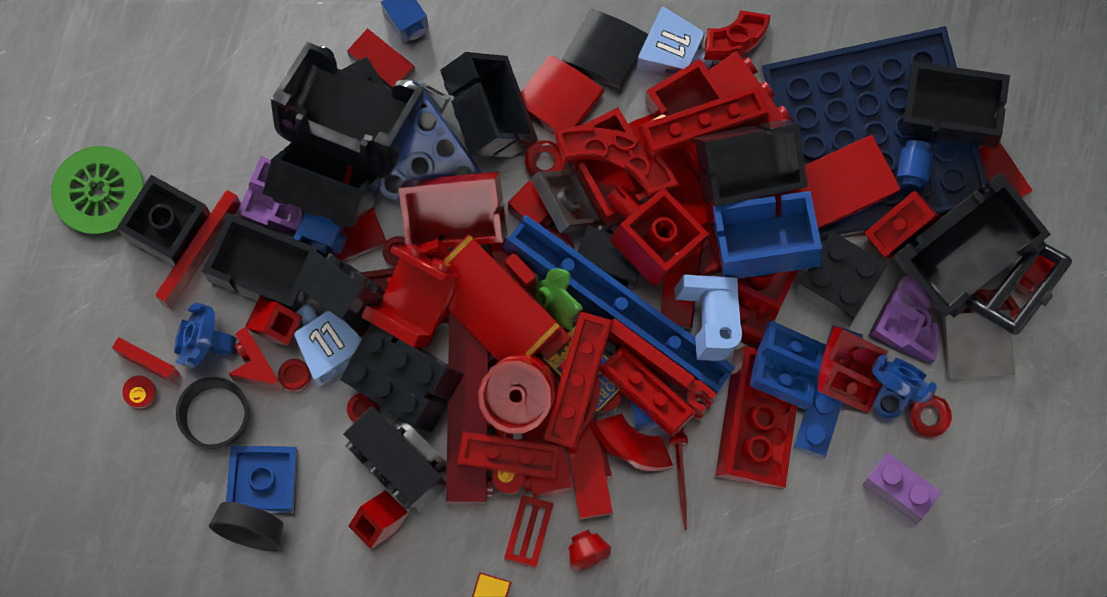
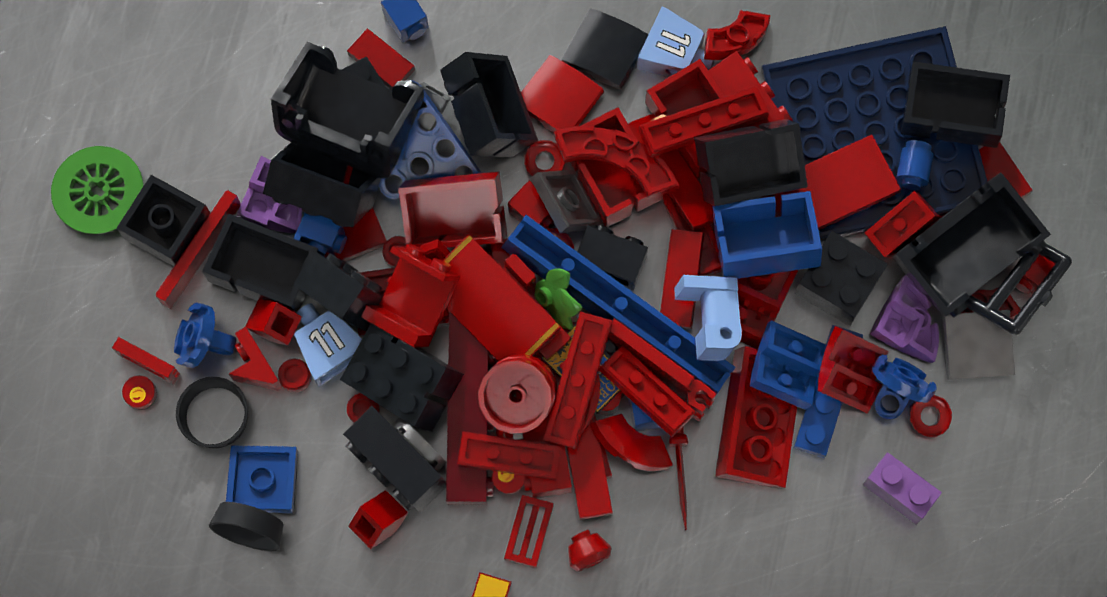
(655, 234): red brick -> none

